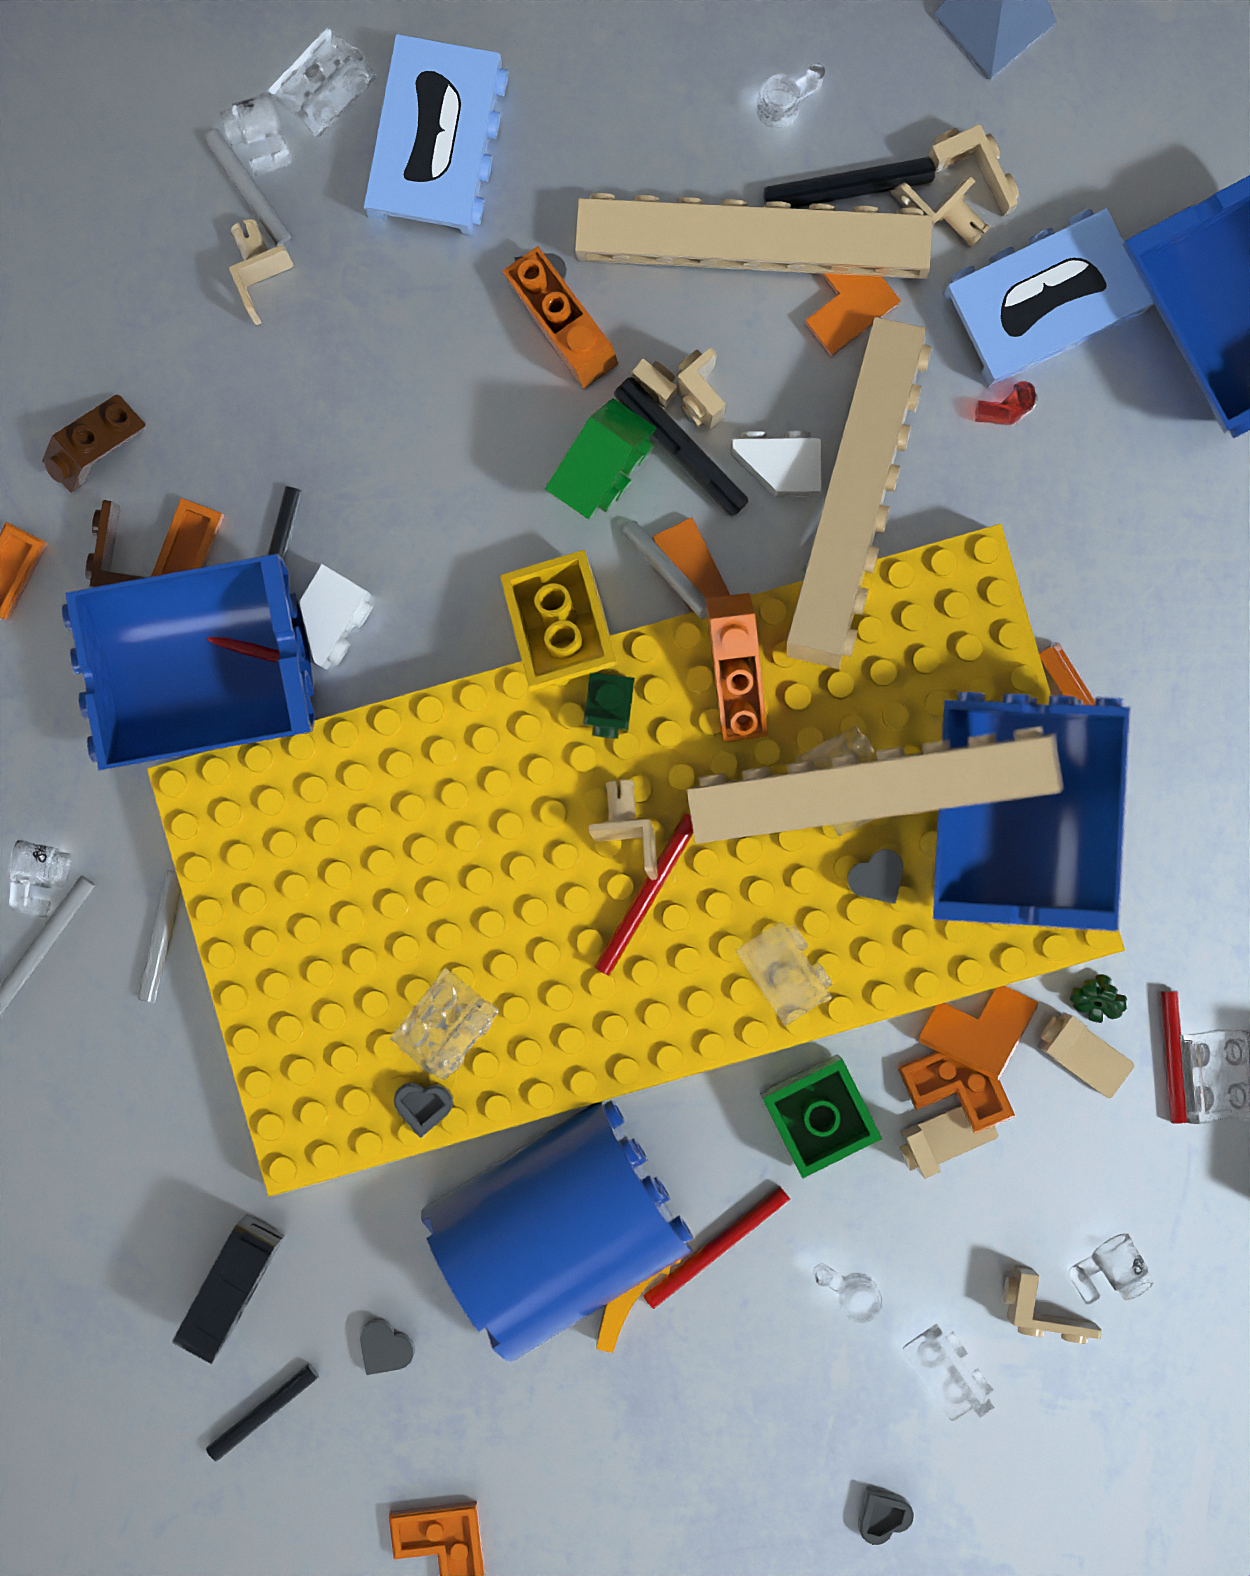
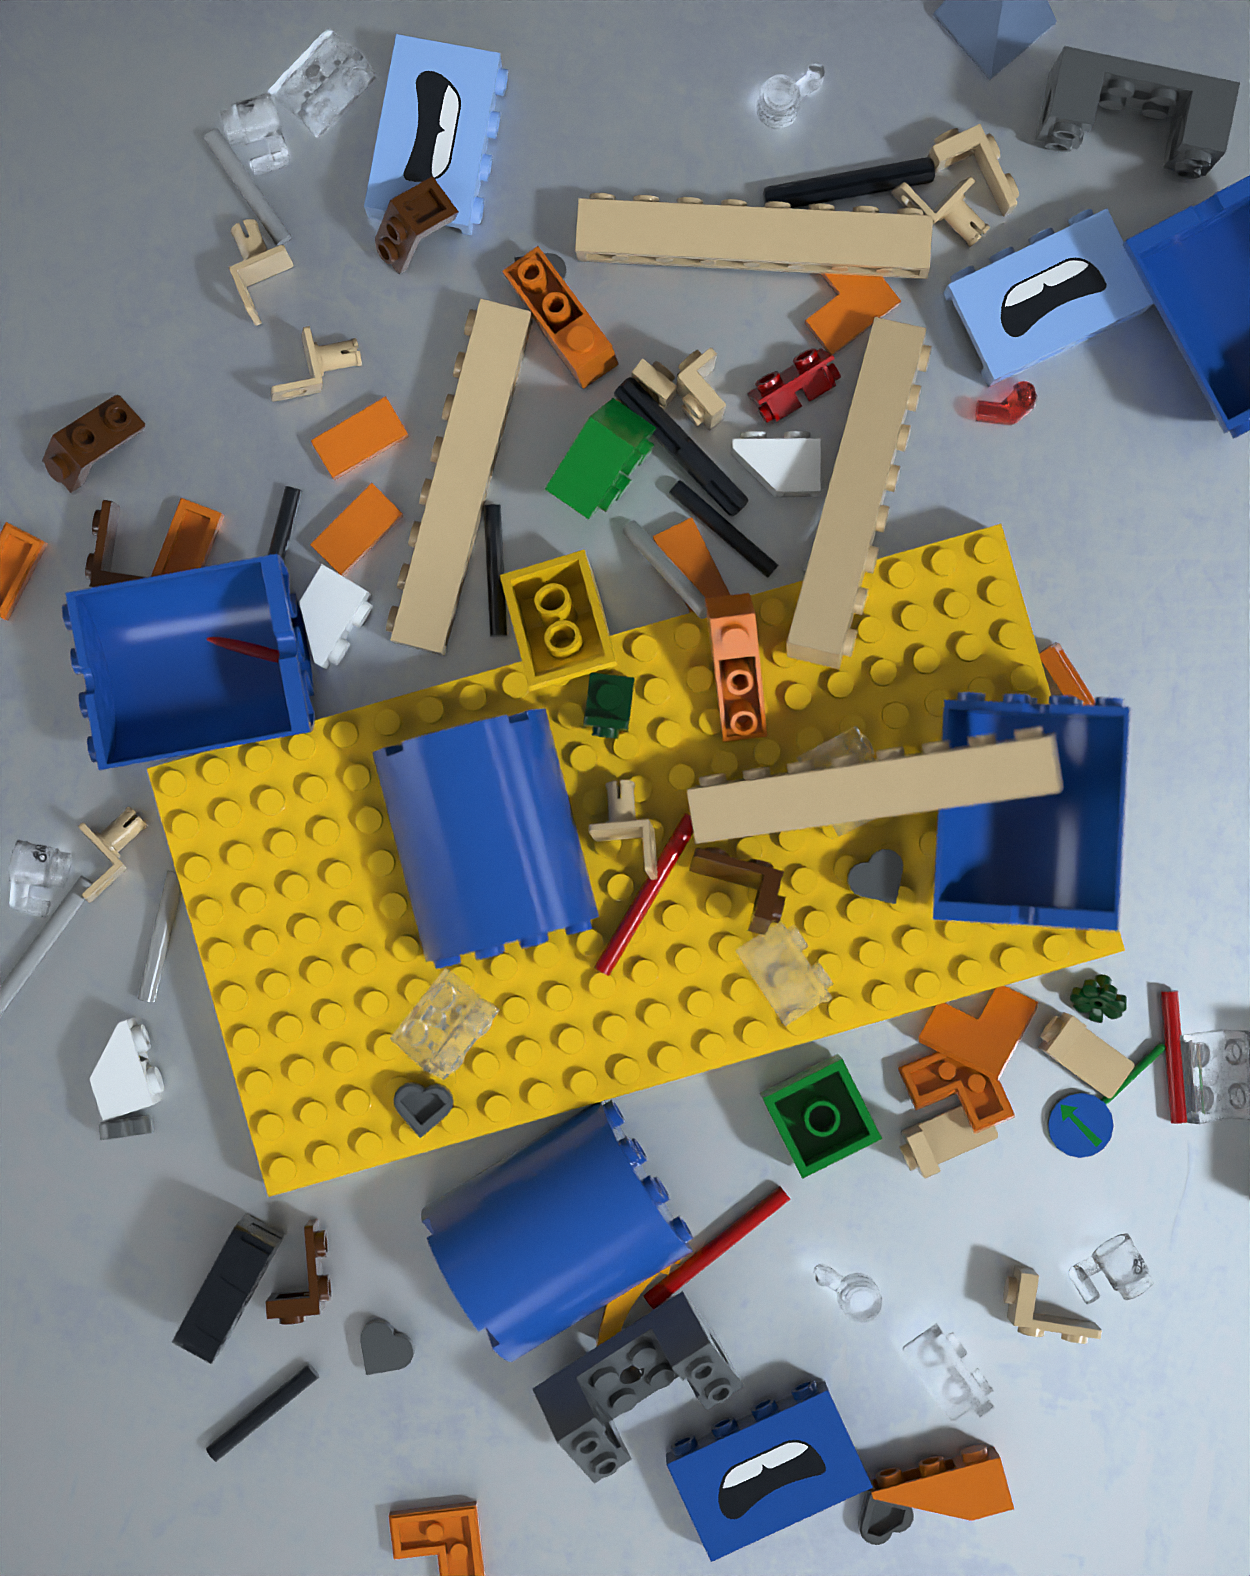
(110, 842): none -> tan bracket
(123, 1074): none -> white slope
(126, 1127): none -> dark grey tile
(296, 1305): none -> reddish brown bracket
(319, 360): none -> tan bracket
(357, 529): none -> orange tile
(360, 438): none -> orange tile
(410, 219): none -> reddish brown bracket
(461, 476): none -> tan brick
(486, 837): none -> blue cylinder
(495, 568): none -> black bar
(595, 1389): none -> dark grey plate
(723, 528): none -> black bar
(752, 874): none -> reddish brown bracket
(767, 1469): none -> blue panel
(778, 389): none -> red hinge
(957, 1487): none -> orange slope
(1083, 1123): none -> blue piece
(1197, 102): none -> dark grey plate

